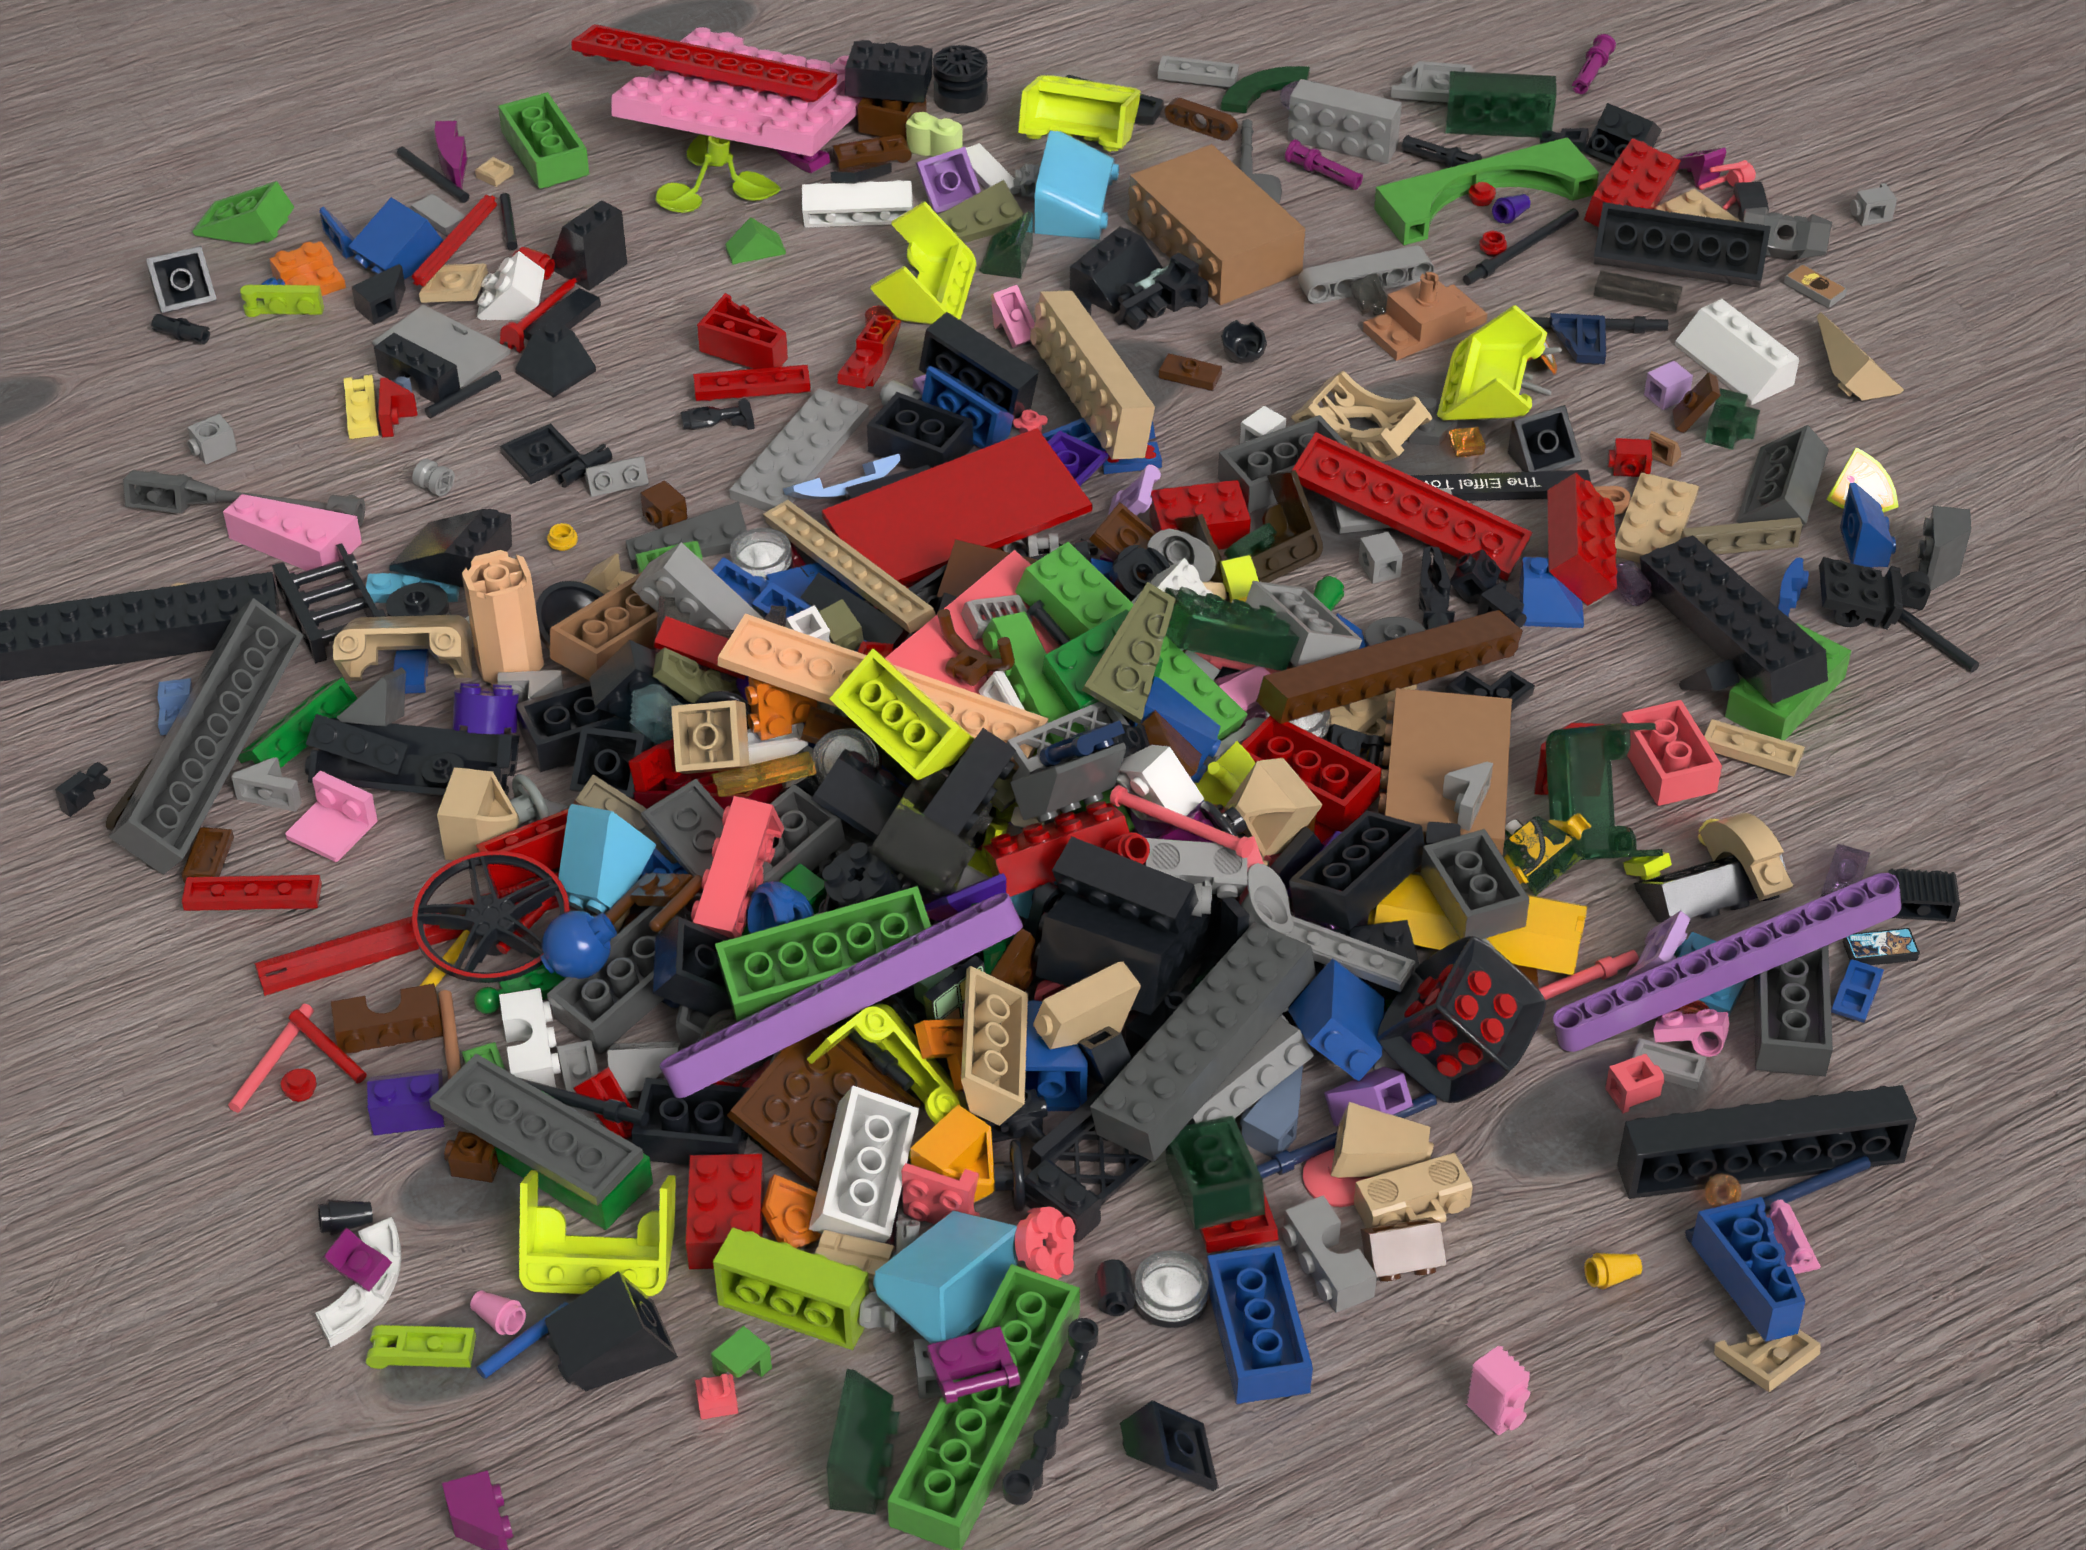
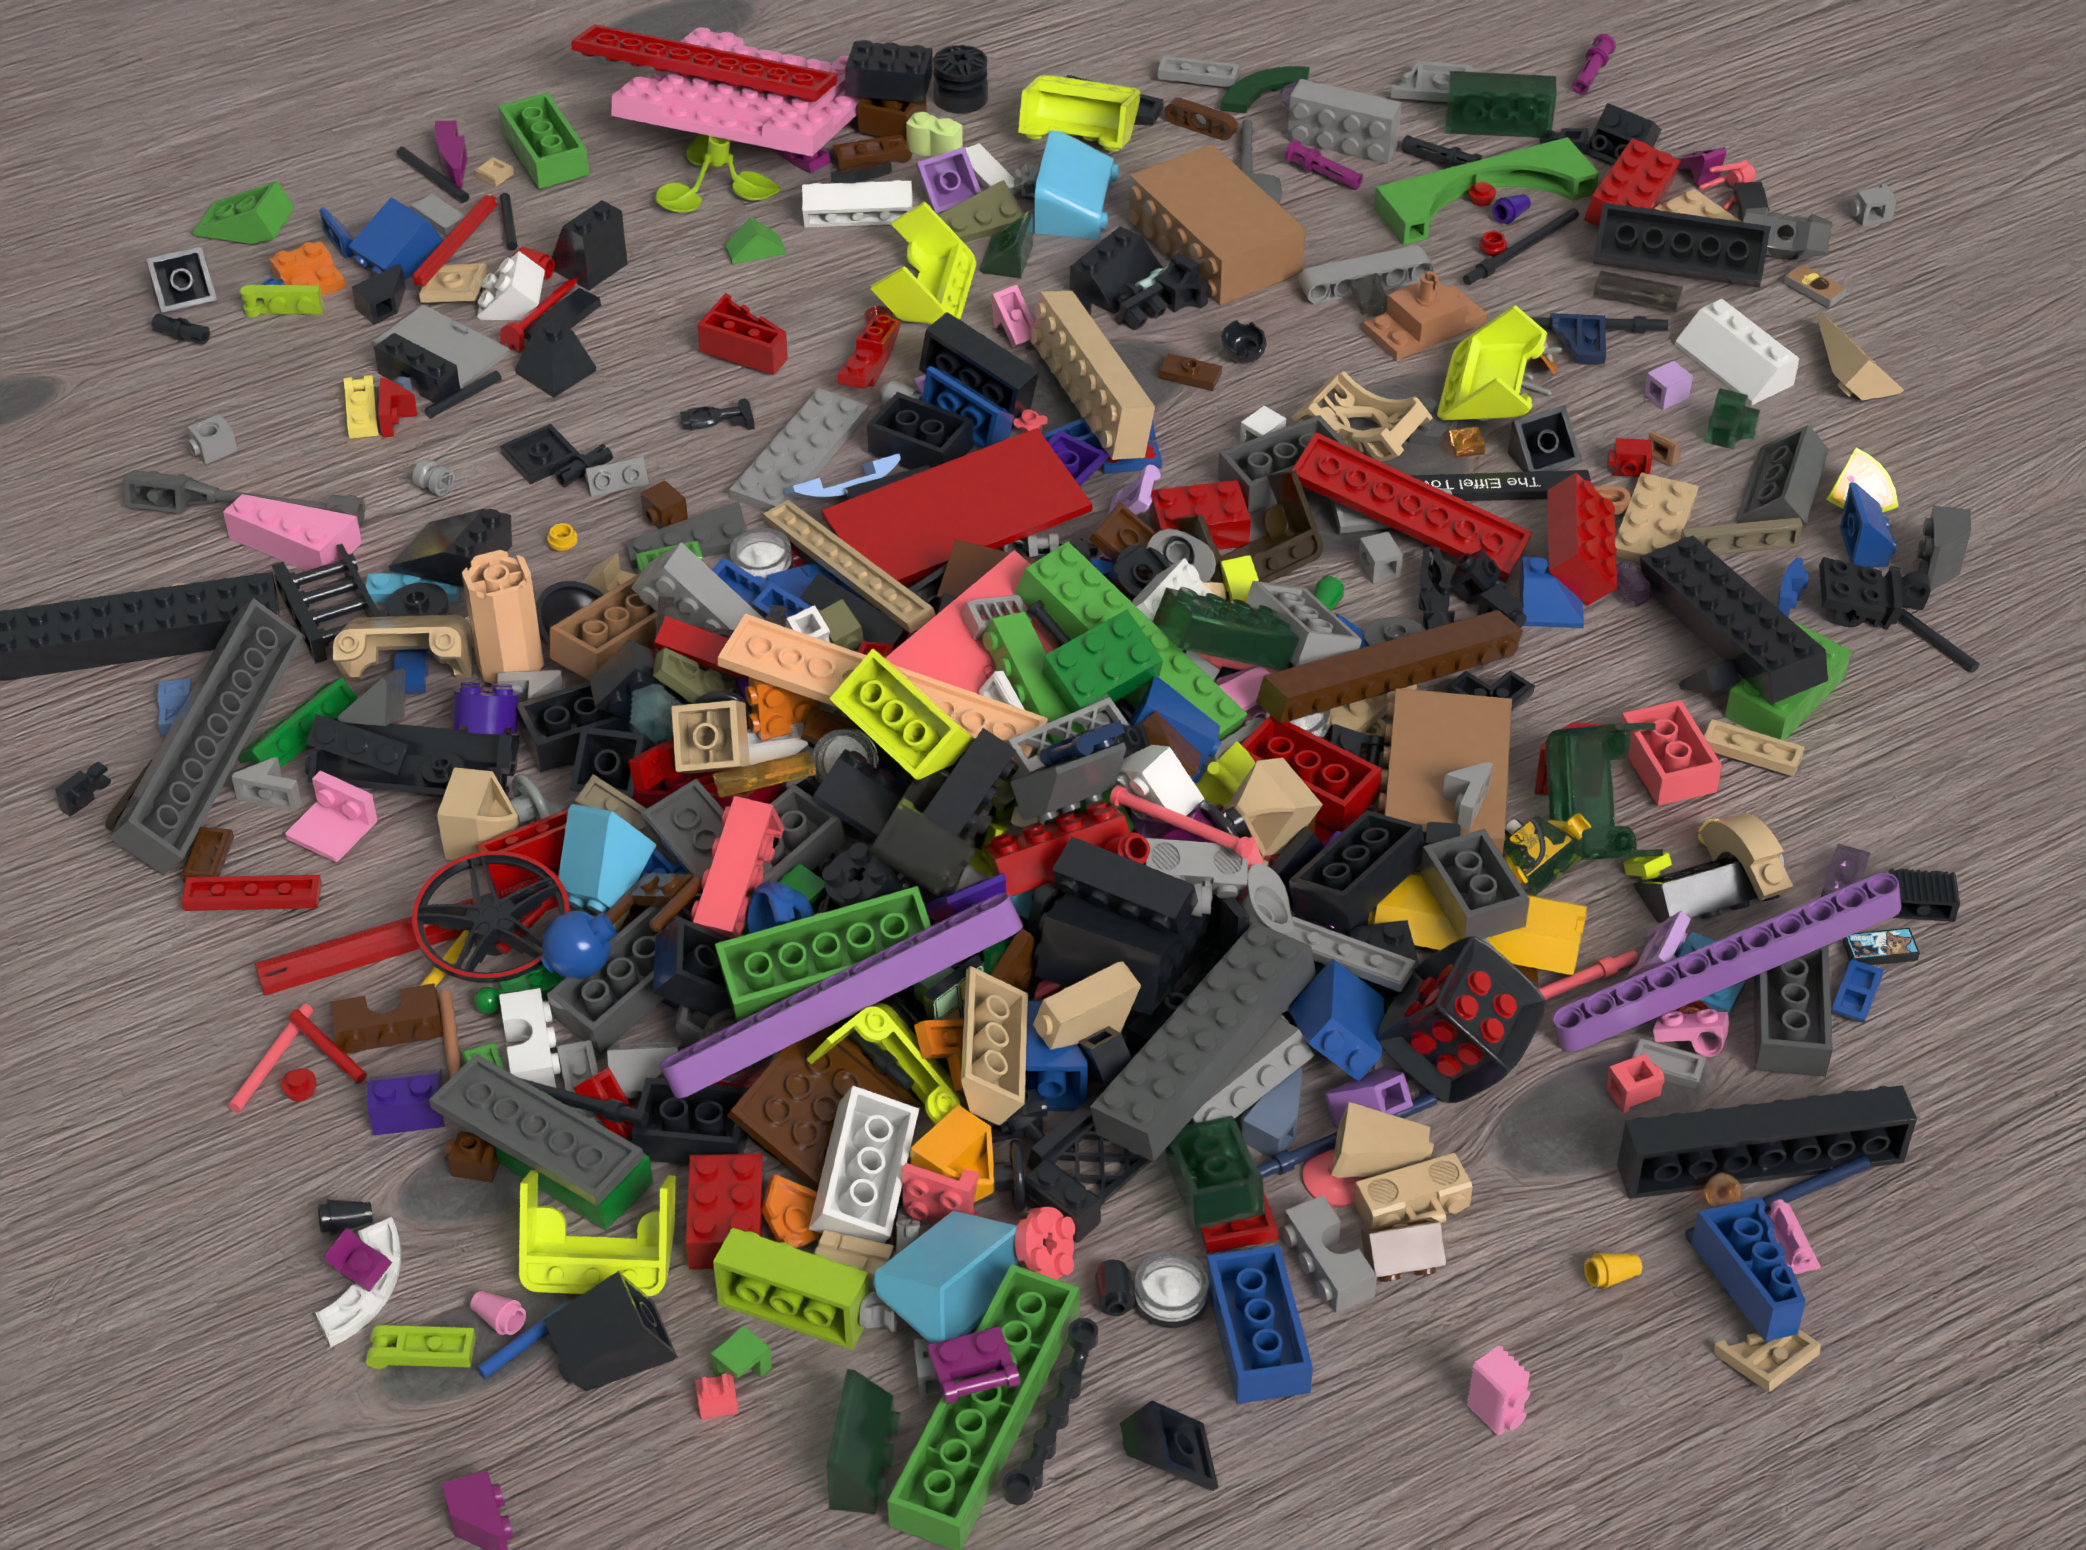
(751, 382): red plate -> none
(970, 663): reddish brown piece -> none
(1129, 662): olive wing -> none
(1260, 538): clear green plate -> none
(1696, 402): reddish brown plate -> none

